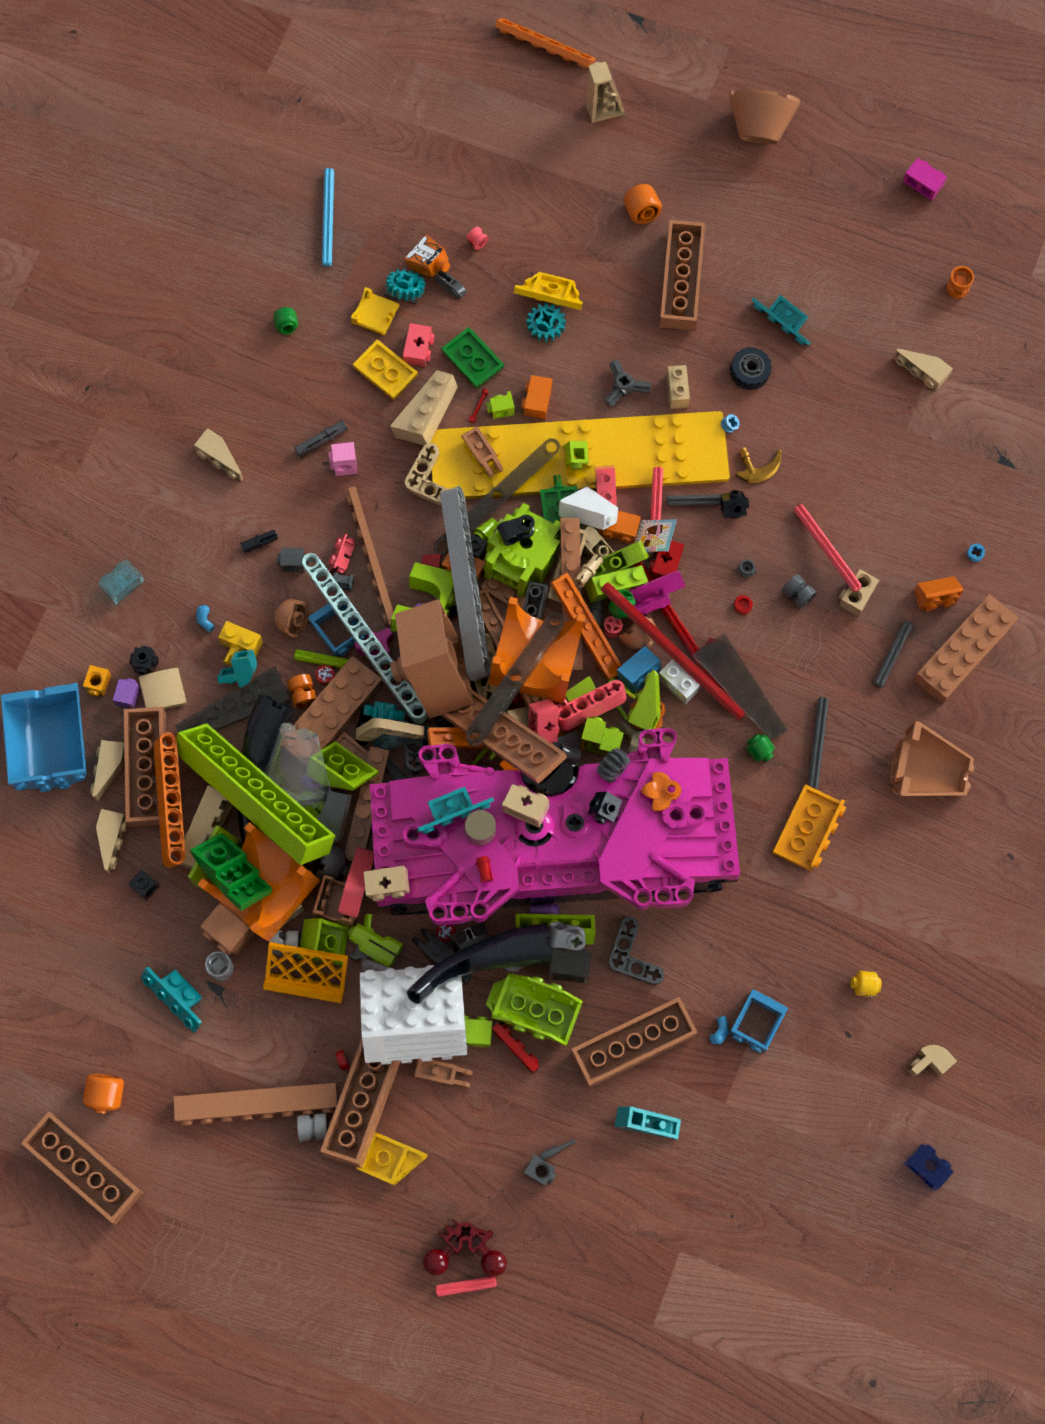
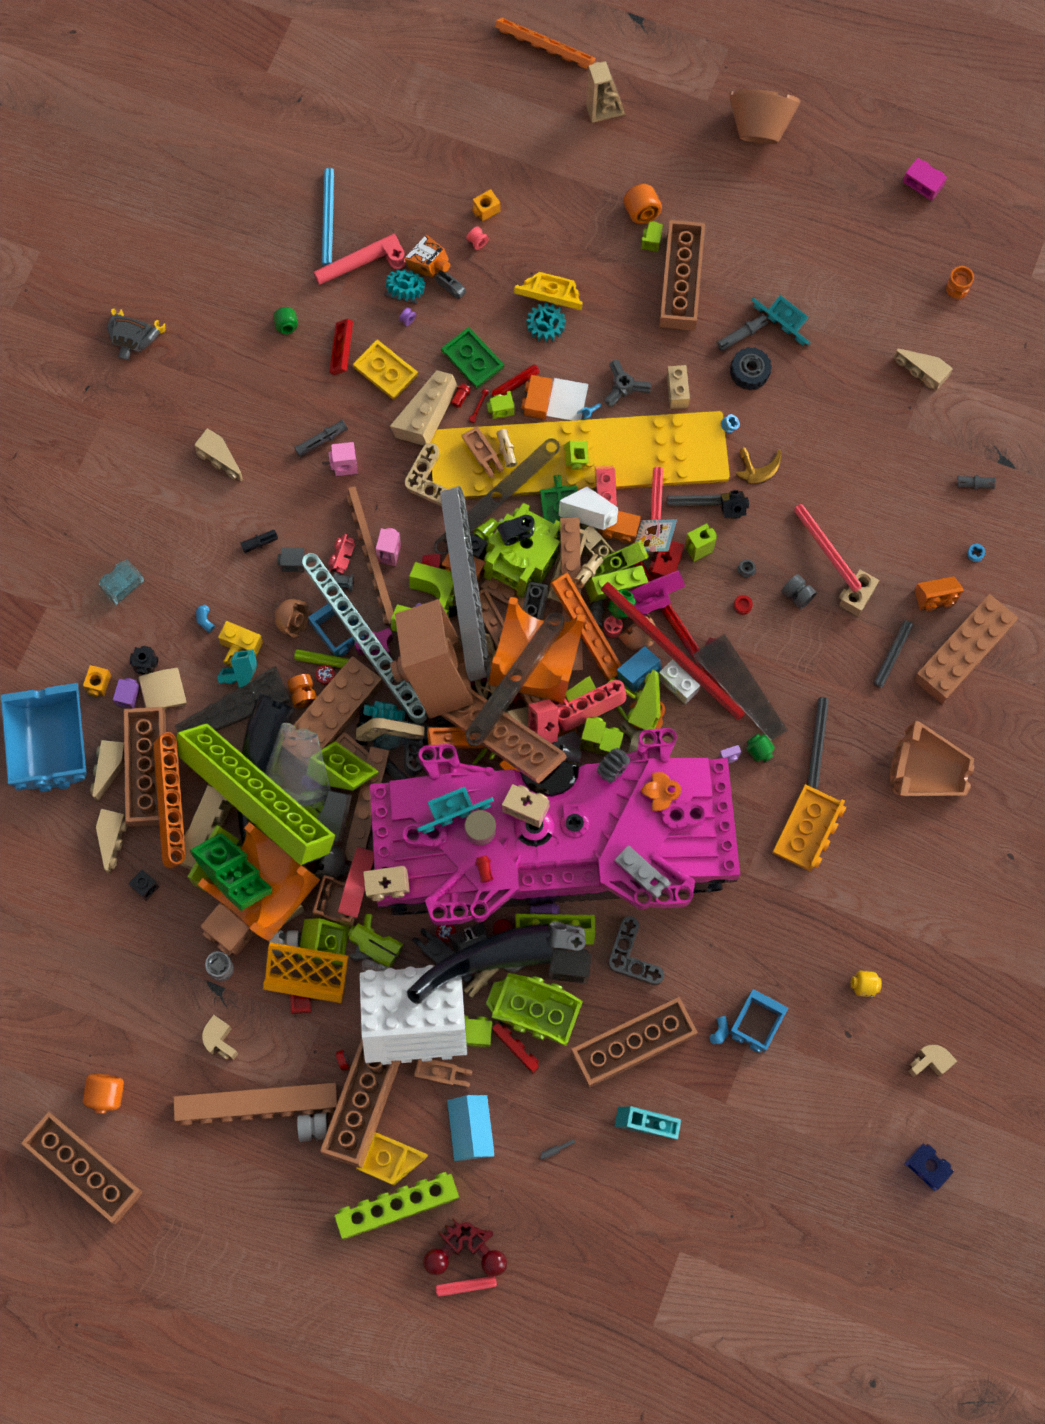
(131, 333): none -> dark grey torso
(176, 995): teal bracket -> none
(213, 1038): none -> tan brick
(300, 1004): none -> red tile
(341, 347): none -> red plate
(349, 1229): none -> lime brick
(374, 312): yellow piece -> none
(385, 247): none -> coral axle
(388, 546): none -> bright pink brick
(407, 316): none -> medium lavender bush
(417, 336): coral brick -> none
(462, 391): none -> red pin
(470, 1127): none -> medium azure slope
(479, 980): none -> tan pin
(489, 199): none -> light orange brick
(501, 926): none -> red tile
(503, 438): none -> tan pin
(516, 381): none -> red axle
(533, 1165): dark grey brick -> none
(567, 399): none -> white sticker
(587, 411): none -> dark azure hand
(604, 807): black brick -> none
(642, 871): none -> light grey plate
(652, 236): none -> lime brick
(700, 542): none -> lime brick
(731, 753): none -> lavender plate
(748, 329): none -> dark grey pin
(976, 482): none -> dark grey pin

